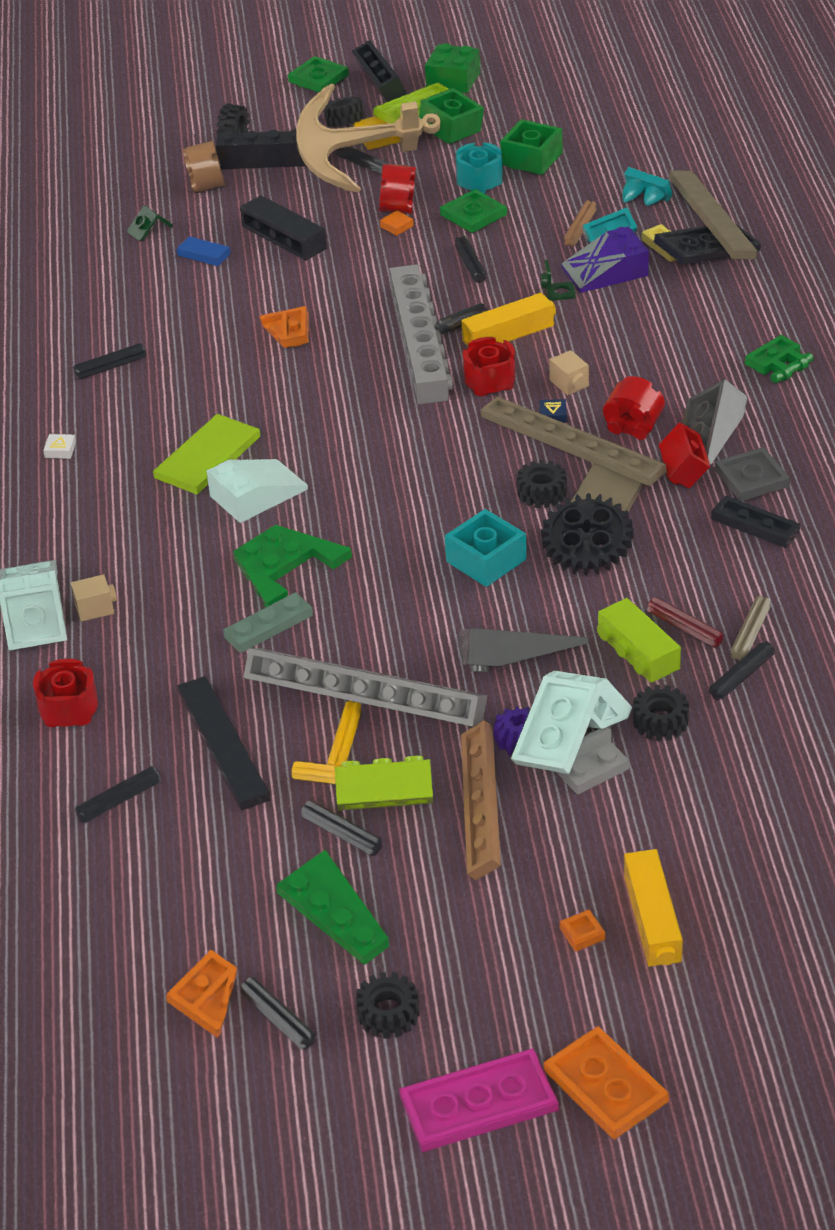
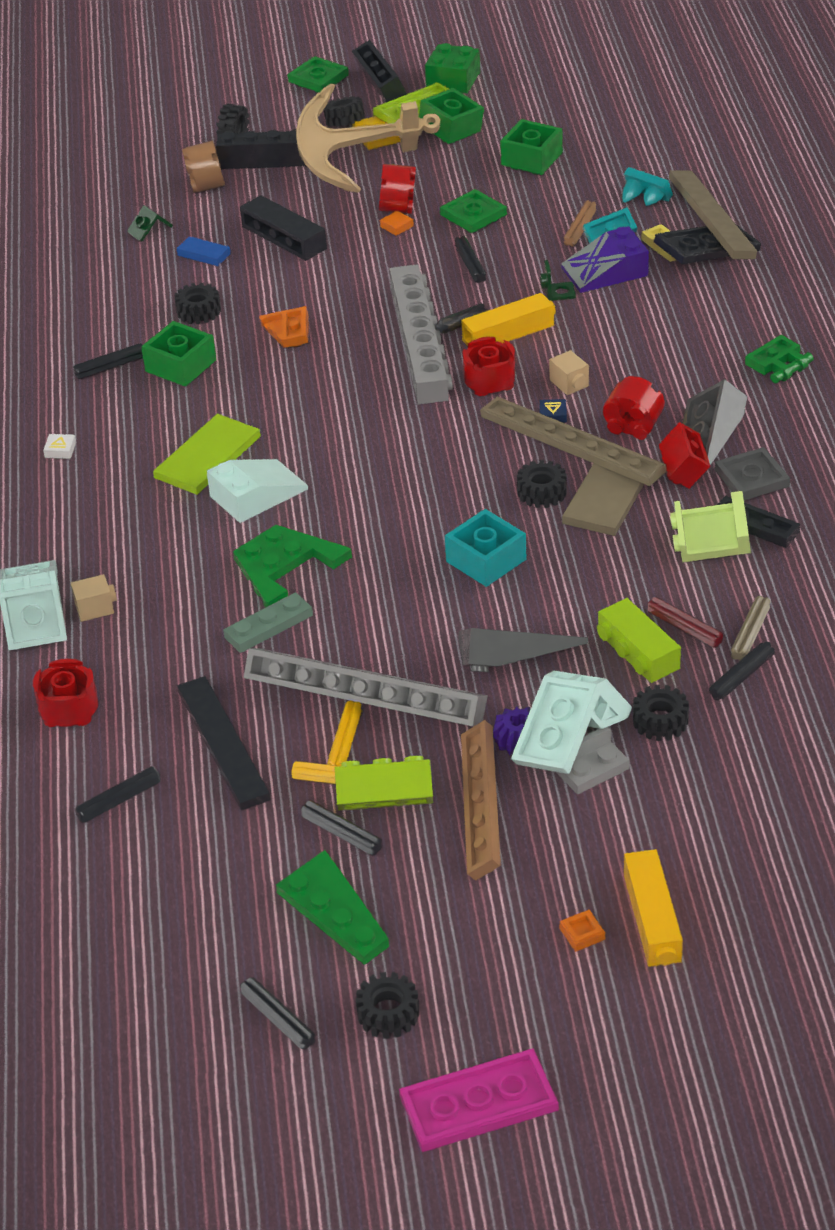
(179, 353): none -> green brick
(197, 303): none -> black tyre
(205, 992): orange wing -> none
(361, 158): black axle -> none
(479, 167): teal brick -> none
(587, 534): black gear -> none
(606, 1082): orange plate -> none
(711, 530): none -> yellowish green panel

